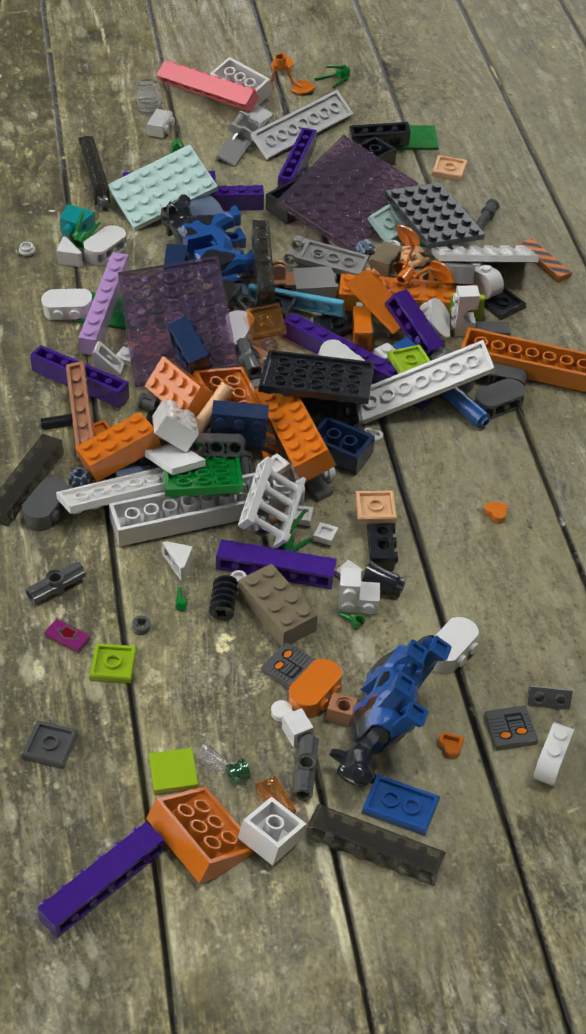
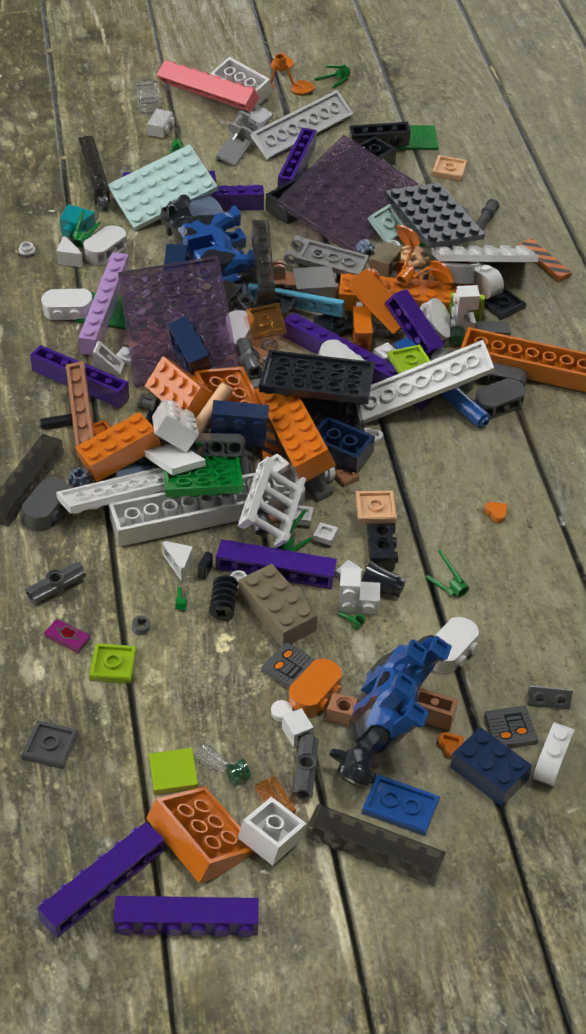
(186, 915): none -> dark purple brick
(205, 565): none -> black tile
(346, 478): none -> nougat tile
(440, 708): none -> nougat brick
(454, 339): none -> clear green wheel
(457, 584): none -> green plant
(491, 766): none -> dark blue brick

